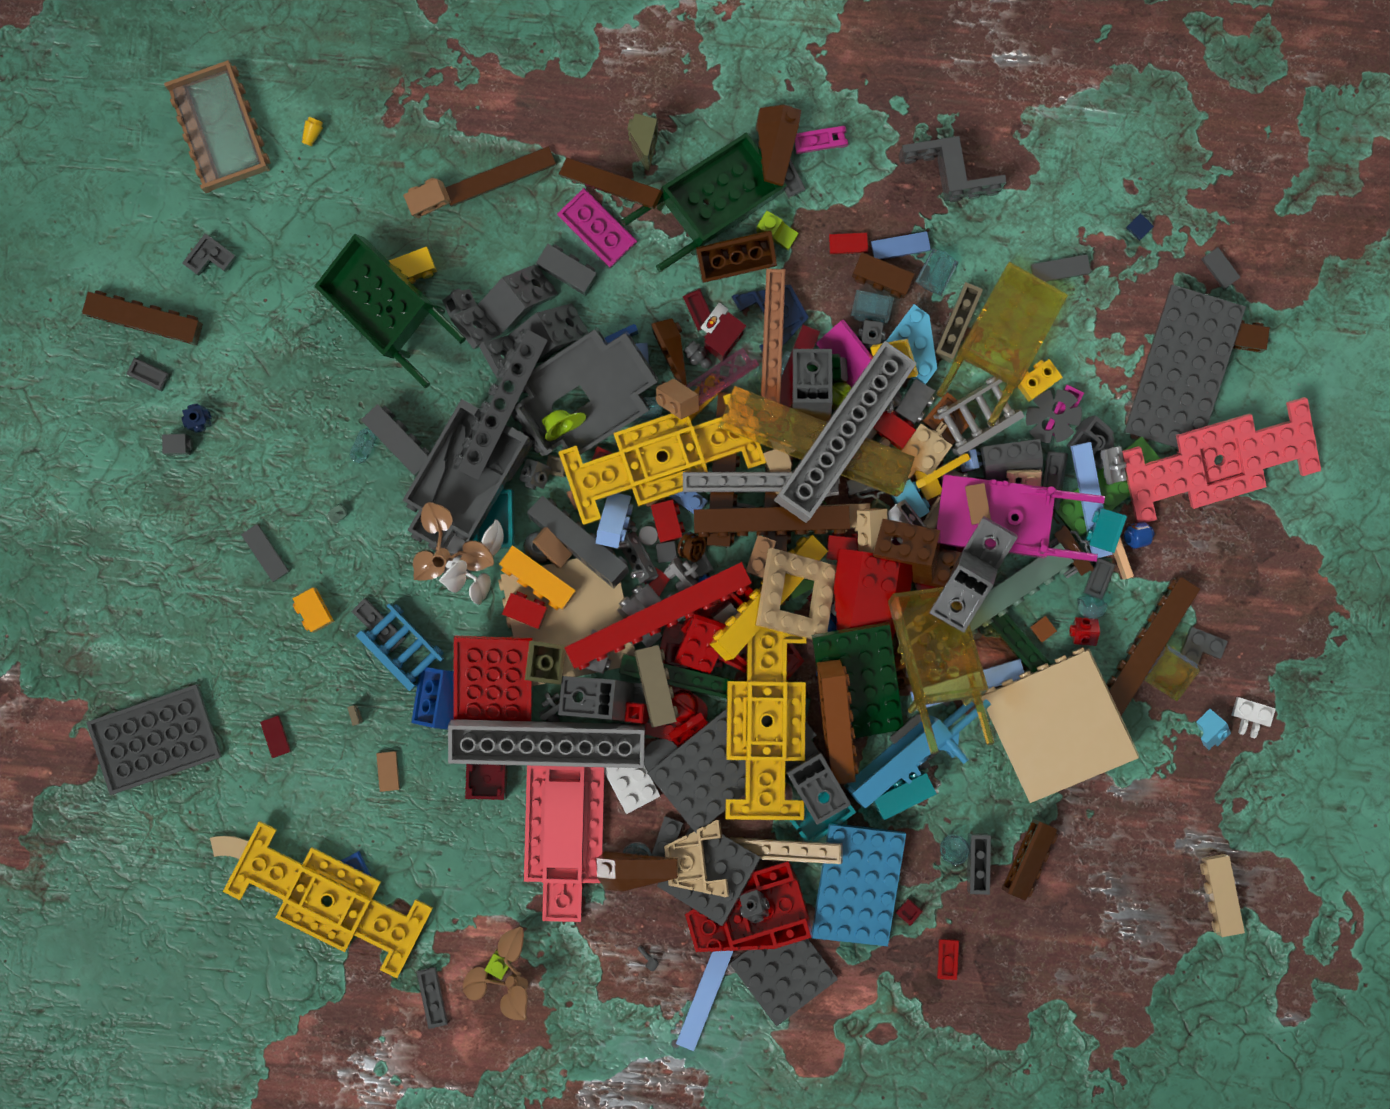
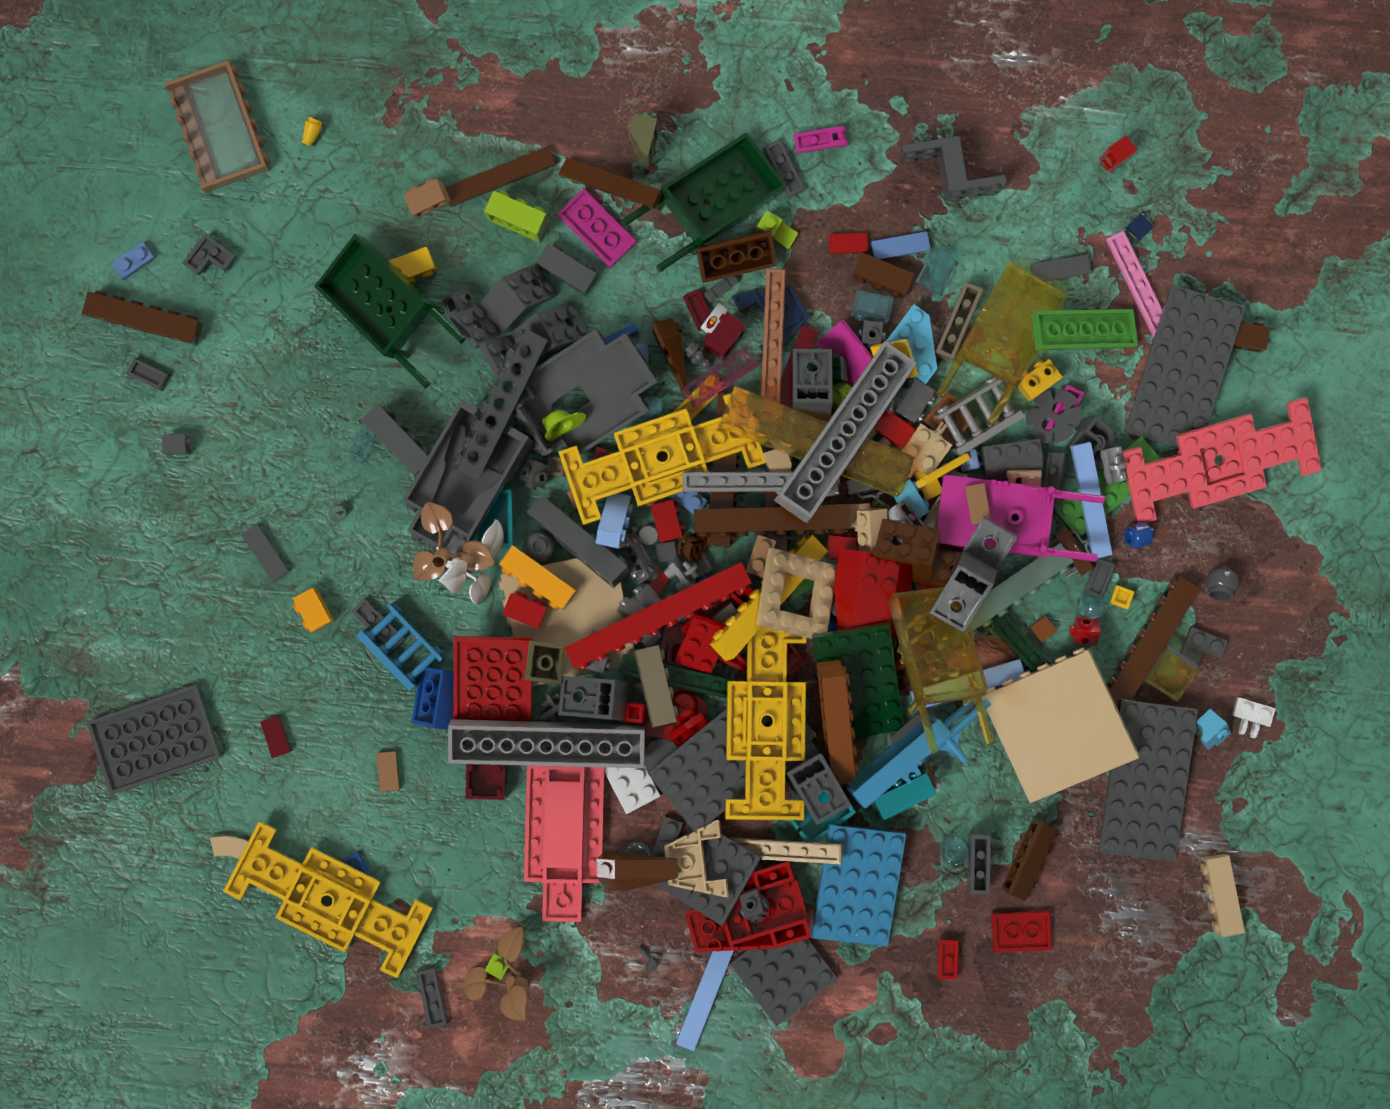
(133, 261): none -> medium blue plate
(202, 420): dark blue brick -> none
(355, 715): dark tan tile -> none
(516, 215): none -> lime brick
(552, 547): medium nougat tile -> none
(677, 398): medium nougat brick -> none
(720, 288): none -> dark grey axle
(777, 134): reddish brown wedge -> none
(909, 911): dark red tile -> none
(1021, 931): none -> red tile
(1084, 329): none -> bright green plate
(1105, 530): teal slope -> none
(1118, 154): none -> red brick
(1121, 597): none -> yellow plate
(1122, 561): light nougat tile -> none
(1136, 279): none -> bright pink tile
(1149, 793): none -> dark grey plate
(1220, 268): dark grey tile -> none
(1222, 584): none -> dark grey piece

